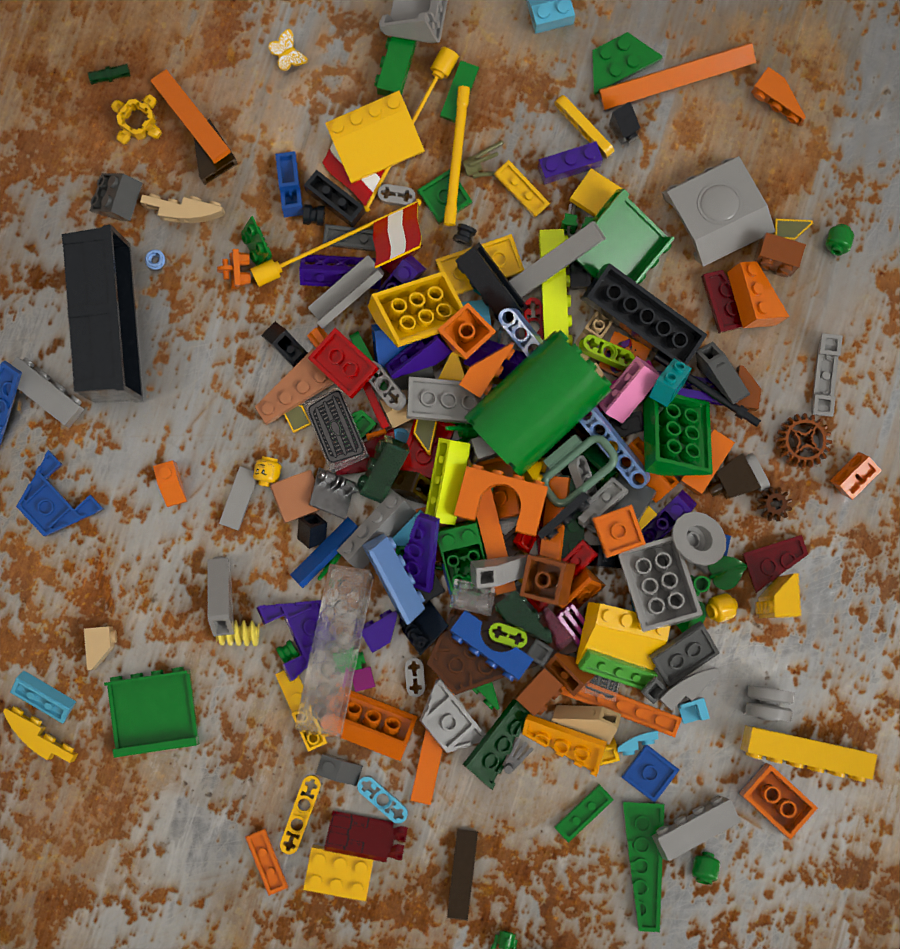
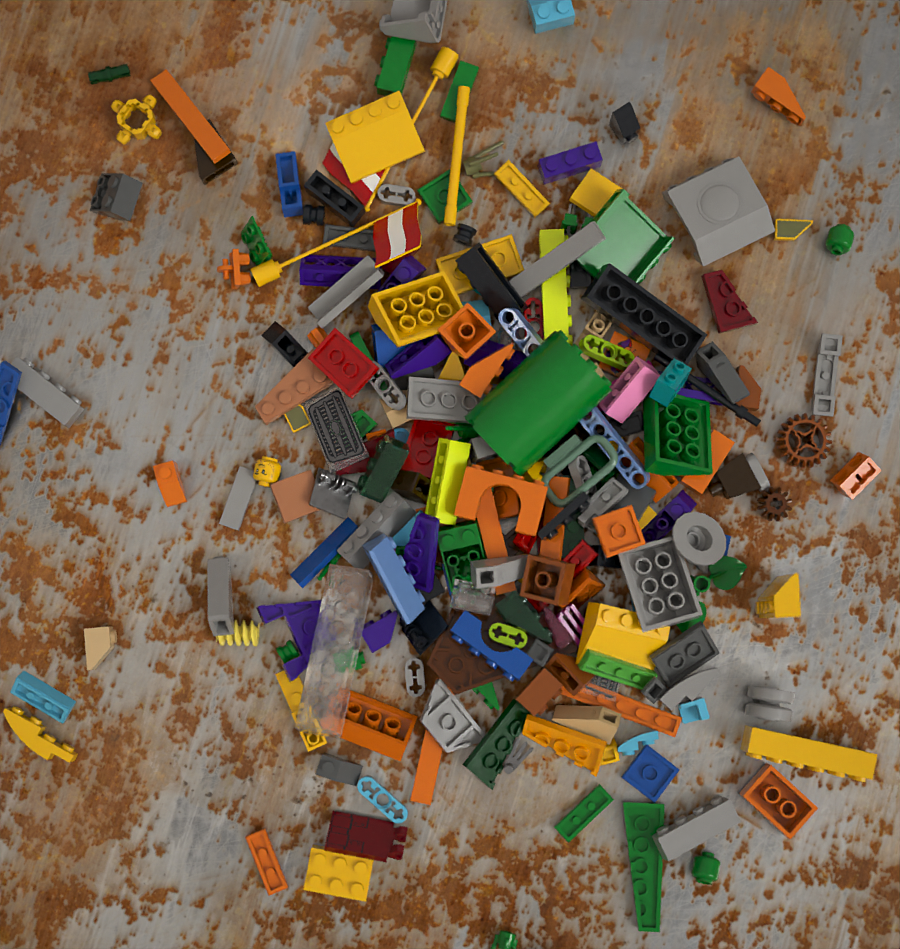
(47, 507): blue wing -> none
(102, 315): black piece -> none
(149, 257): light blue plate -> none
(152, 712): green panel -> none
(190, 211): tan slope -> none
(286, 52): animal -> none
(303, 815): yellow beam -> none
(311, 530): black panel -> none
(363, 679): magenta tile -> none
(376, 406): red tile -> none
(425, 433): olive tile -> none
(462, 874): dark brown slope -> none
(583, 125): yellow beam -> none
(620, 60): green wing -> none
(677, 76): orange tile -> none
(721, 607): yellow head -> none
(755, 296): orange wedge -> none
(772, 560): dark red wing -> none
(779, 254): dark orange brick -> none

